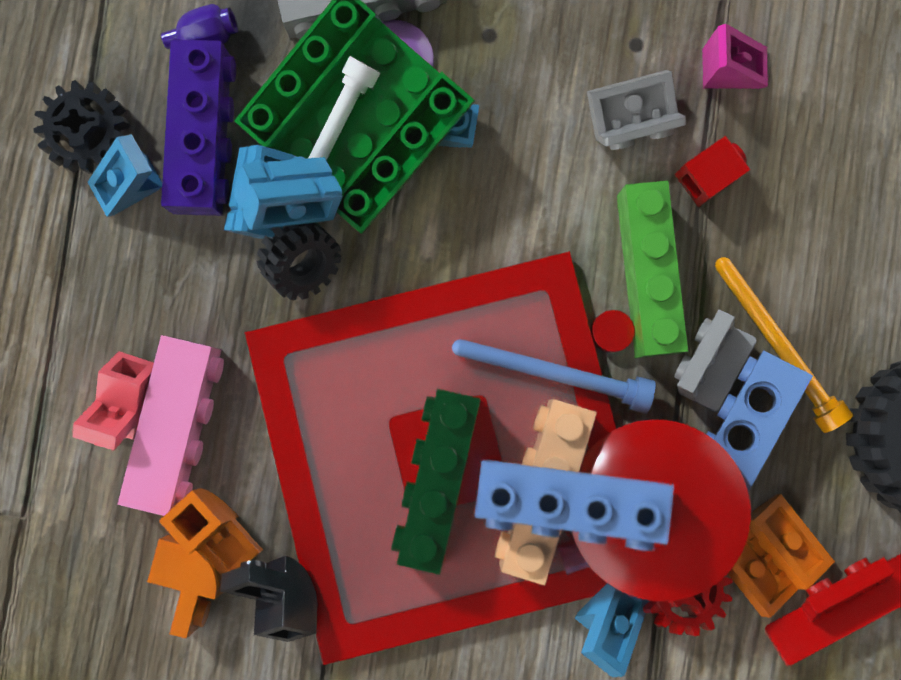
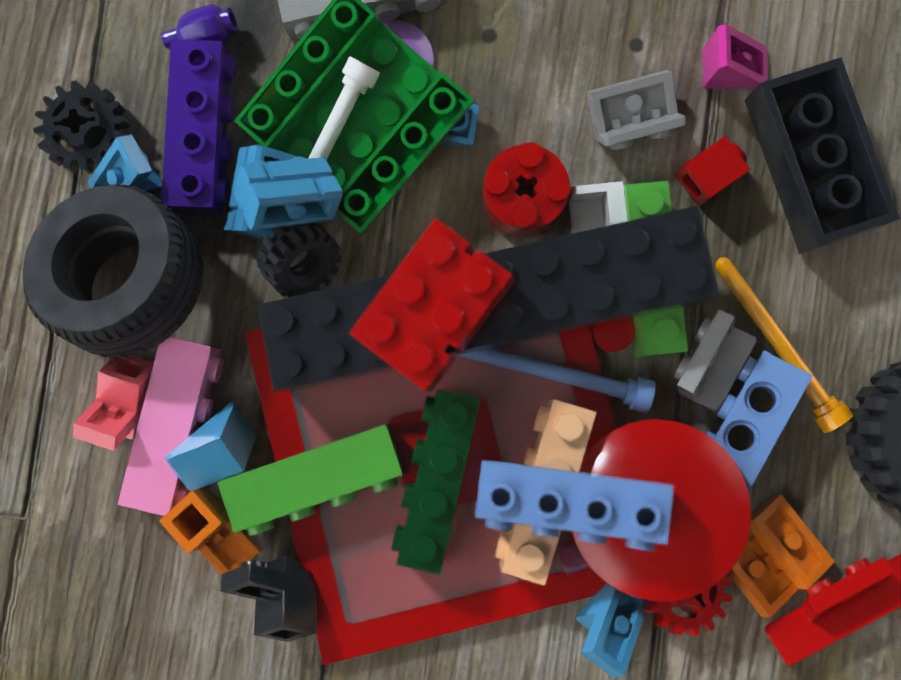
(75, 244): none -> black tyre
(191, 575): orange brick -> none
(214, 450): none -> dark azure slope
(312, 478): none -> bright green brick
(432, 301): none -> red piece
(525, 167): none -> red brick
(557, 289): none -> black brick
(596, 206): none -> white panel
(821, 155): none -> black brick

